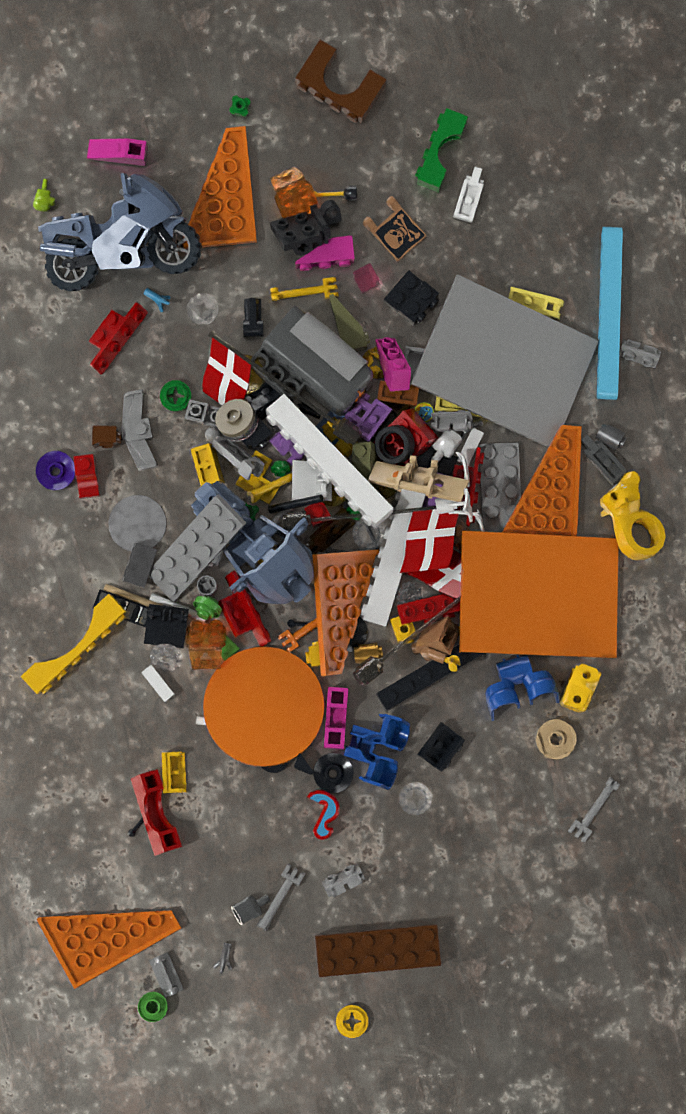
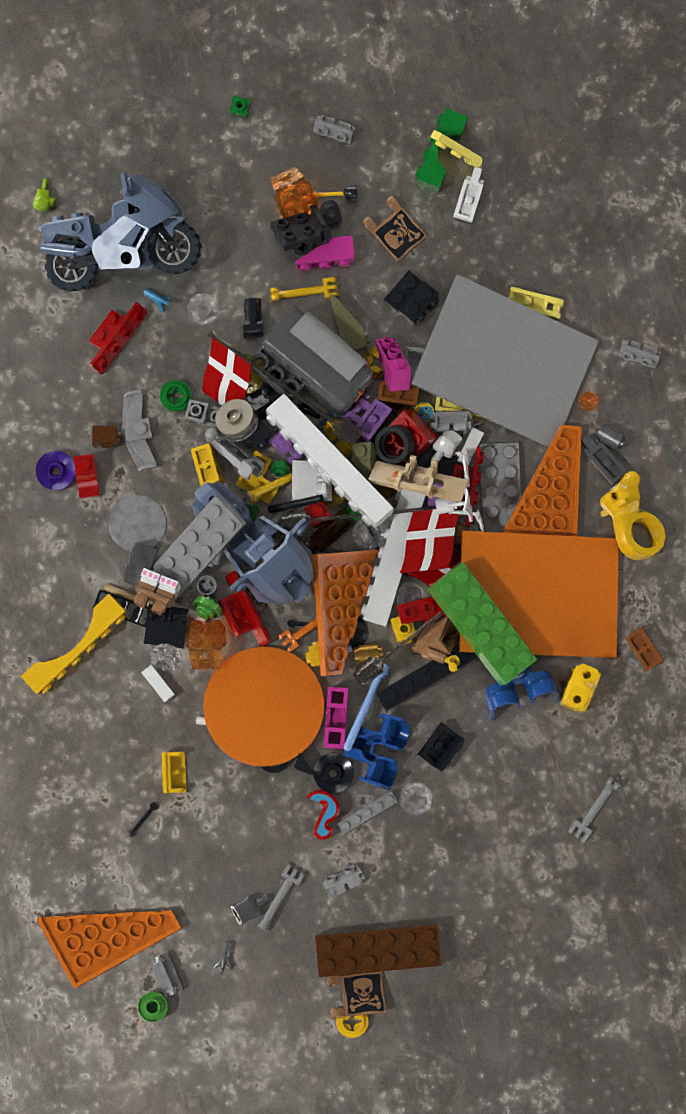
(118, 151): dark pink slope -> none
(148, 792): red arch -> none
(156, 589): none -> medium nougat hips
(226, 203): orange wing -> none
(229, 649): bright green tile -> none
(325, 127): none -> light grey hinge
(355, 104): reddish brown arch -> none
(361, 994): none -> flag
(365, 707): none -> light blue piece
(366, 278): clear pink panel -> none
(367, 812): none -> light grey piece
(456, 149): none -> light yellow plate
(481, 624): none -> bright green brick
(565, 746): tan plate -> none
(593, 401): none -> clear orange plate
(609, 313): medium azure beam -> none
(644, 649): none -> dark orange hinge

